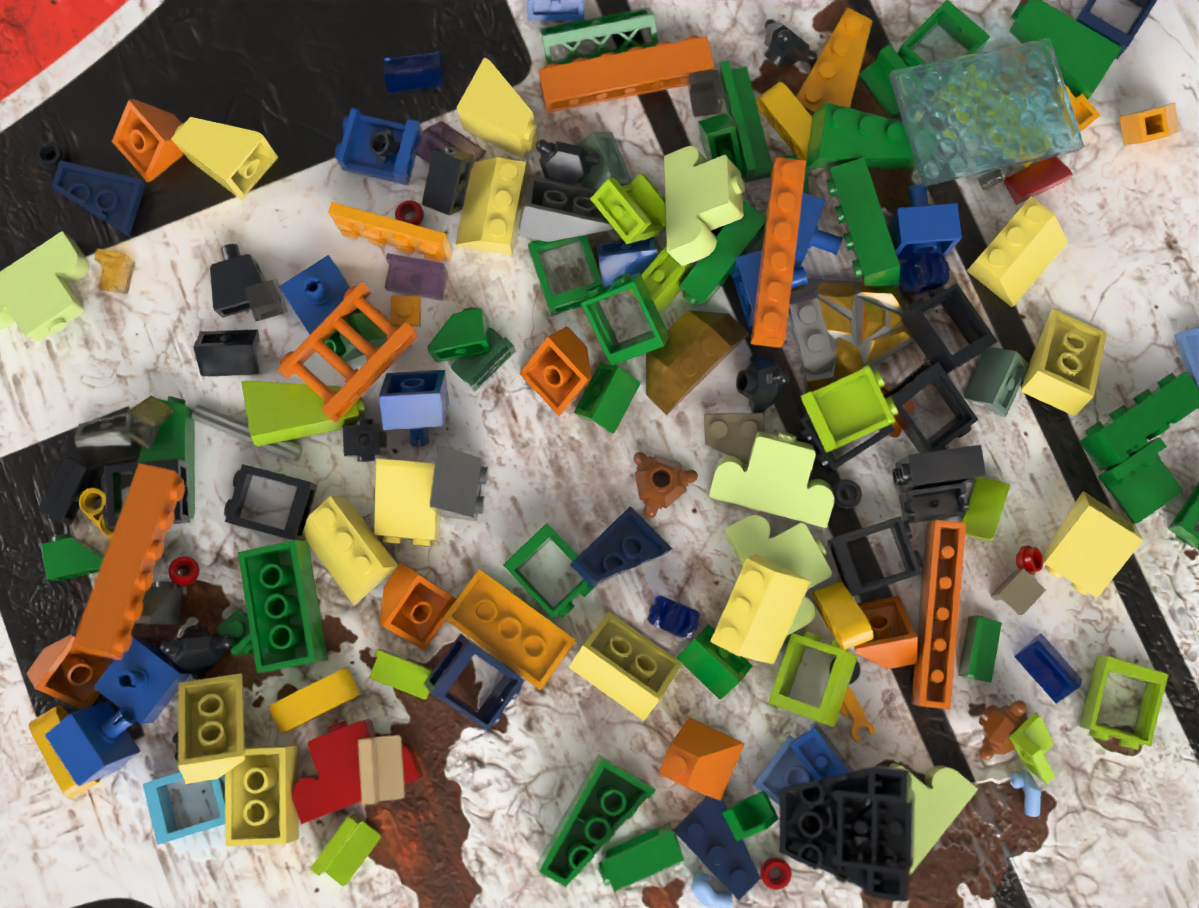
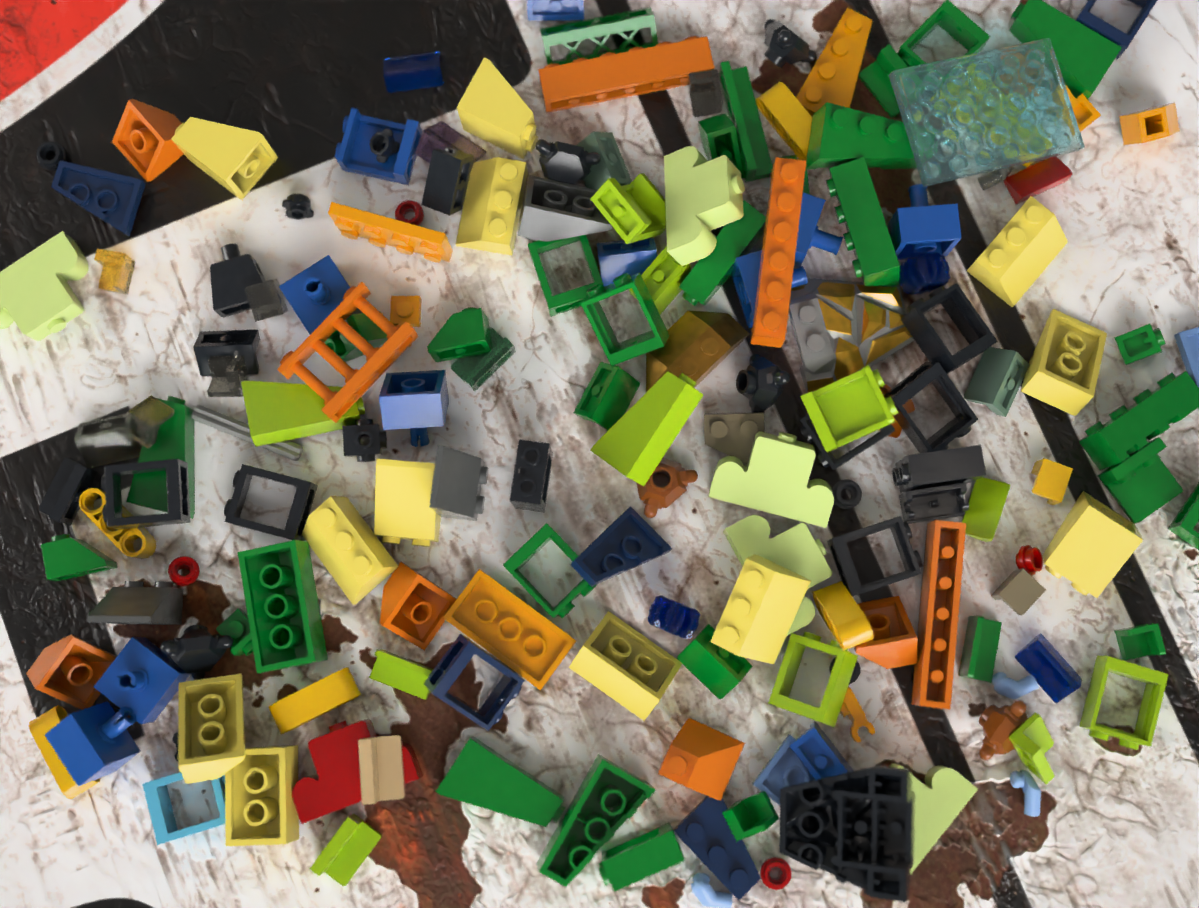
(129, 562): orange brick -> none
(226, 376): none -> clear smoke panel
(298, 207): none -> black plate
(416, 277): clear purple panel -> none
(497, 784): none -> green slope
(531, 485): none -> black window
(559, 369): orange slope -> none
(649, 427): none -> lime slope
(1011, 688): none -> light blue arm
(1050, 480): none -> yellow panel
(1140, 343): none -> green bracket
(1140, 641): none -> green panel

